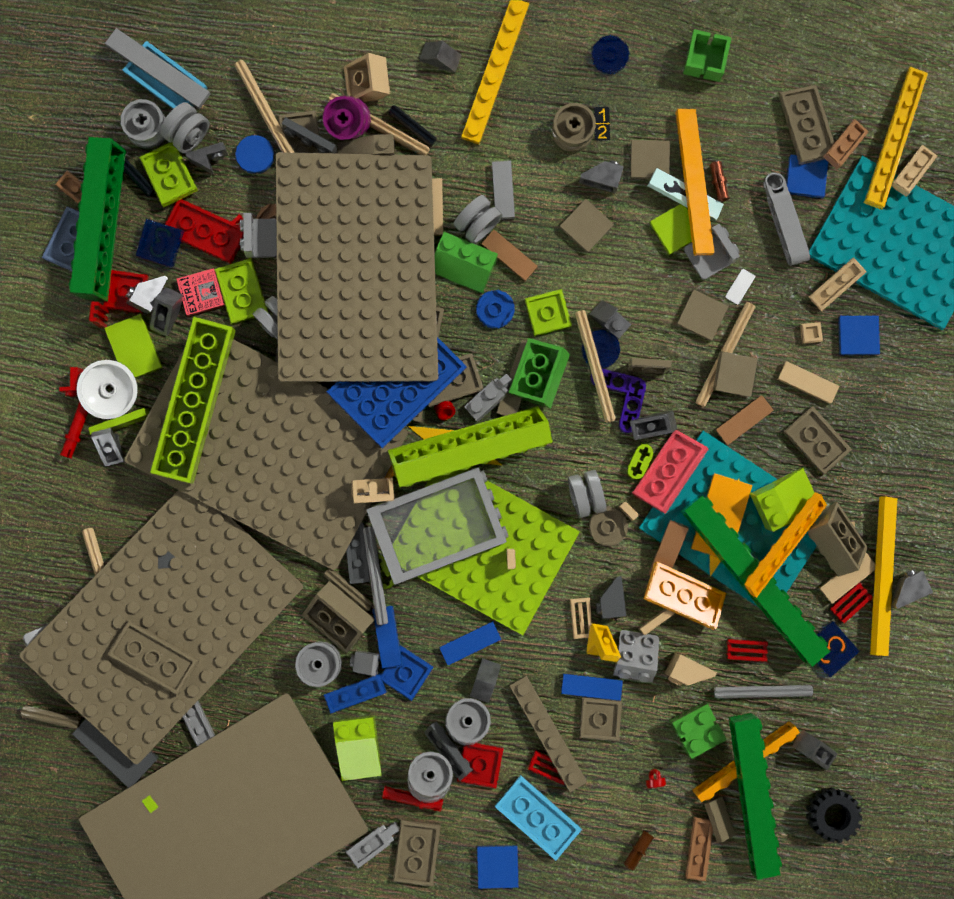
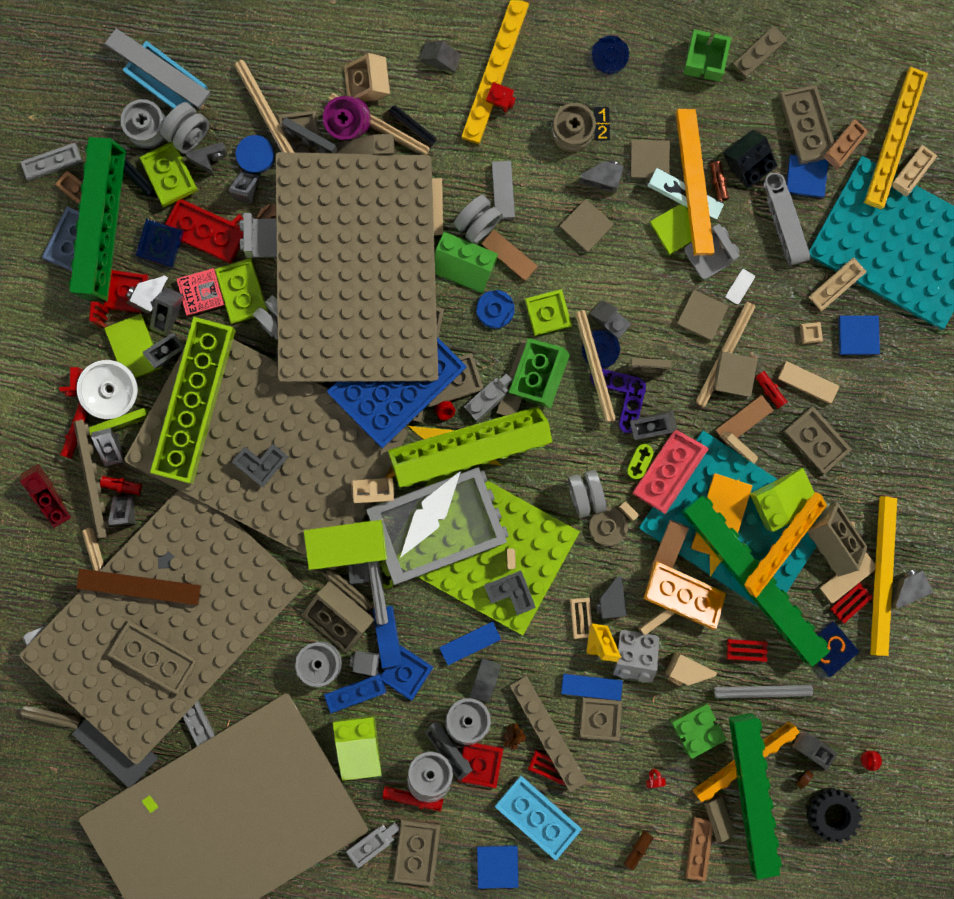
(44, 495): none -> dark red slope
(51, 161): none -> light grey tile
(89, 470): none -> dark tan plate
(121, 485): none -> red pin
(122, 510): none -> flat silver slope
(138, 586): none -> reddish brown tile
(164, 351): none -> dark grey slope
(245, 187): none -> flat silver slope
(260, 469): none -> dark grey plate
(345, 544): none -> lime tile
(426, 519): none -> white sticker
(501, 96): none -> red bracket
(513, 587): none -> dark grey plate
(513, 737): none -> reddish brown plant
(737, 445): none -> tan tile
(750, 158): none -> black slope
(759, 52): none -> dark tan plate
(771, 389): none -> red pin
(804, 779): none -> reddish brown tile
(871, 760): none -> red tile

